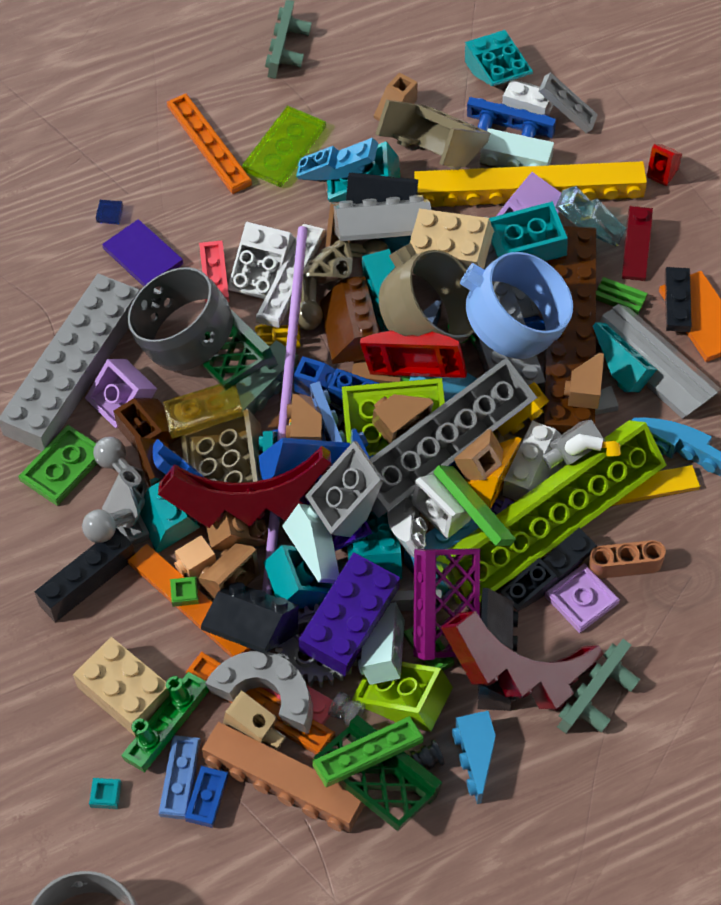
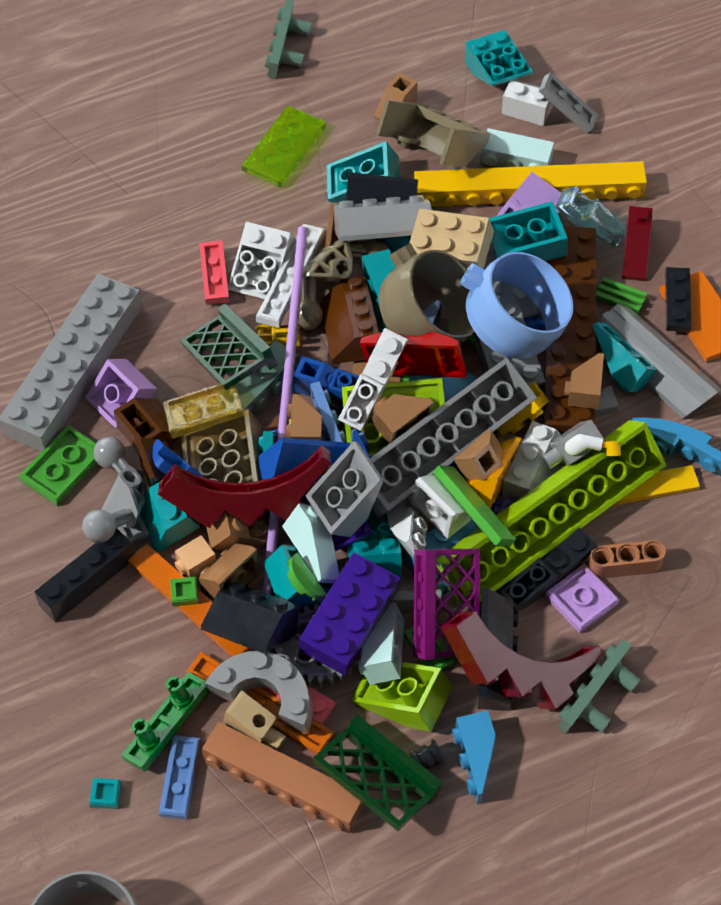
(109, 211): clear blue tile -> none
(121, 684): tan brick -> none
(141, 252): dark purple tile -> none
(189, 346): dark grey cylinder -> none
(206, 796): blue plate -> none
(209, 143): orange tile -> none
(303, 579): none -> bright green tile
(335, 163): dark azure slope -> none
(345, 708): clear wheel -> none
(367, 751): bright green tile -> none
(373, 379): none -> white slope
(510, 117): blue plate -> none
(663, 164): red slope -> none

